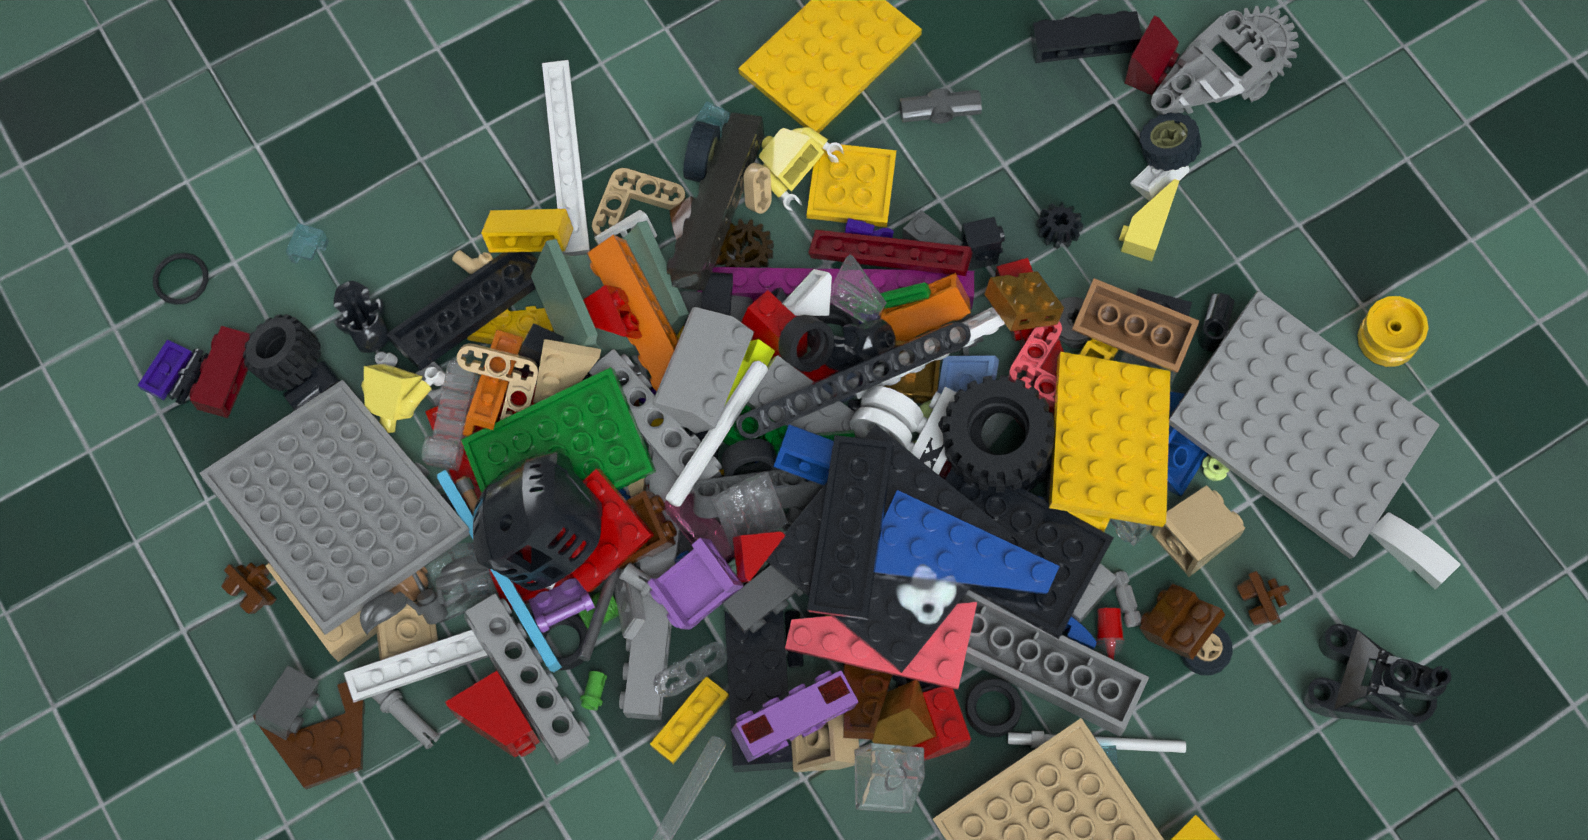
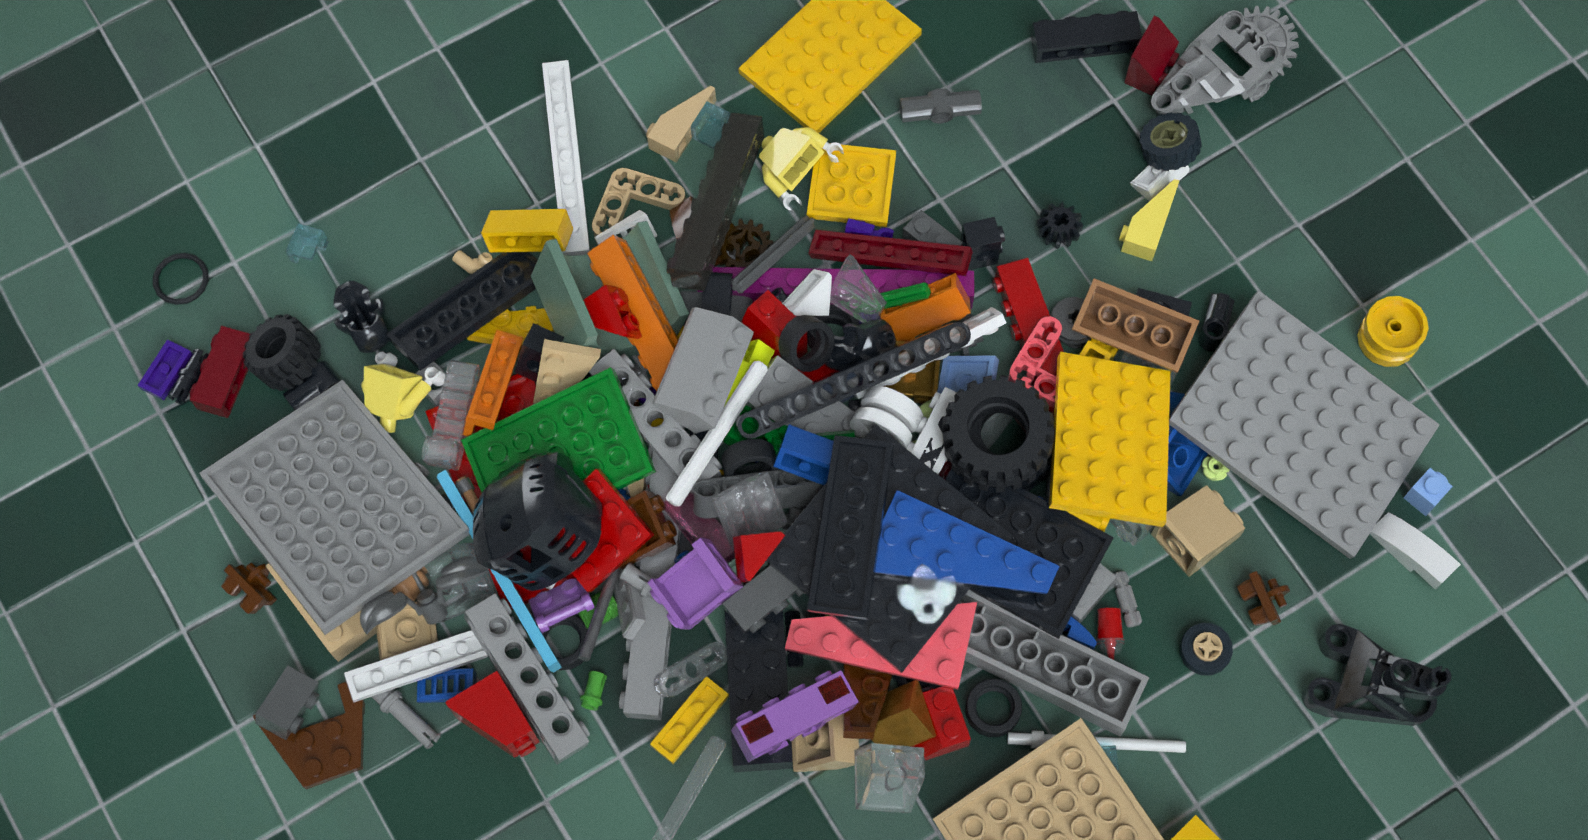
(468, 674): none -> blue slope
(516, 382): tan beam -> none
(673, 129): none -> tan slope
(700, 150): black wheel -> none
(757, 188): tan beam -> none
(772, 254): none -> dark grey axle
(1023, 299): pearl gold piece -> none
(1180, 621): reddish brown plate -> none
(1428, 491): none -> light blue brick

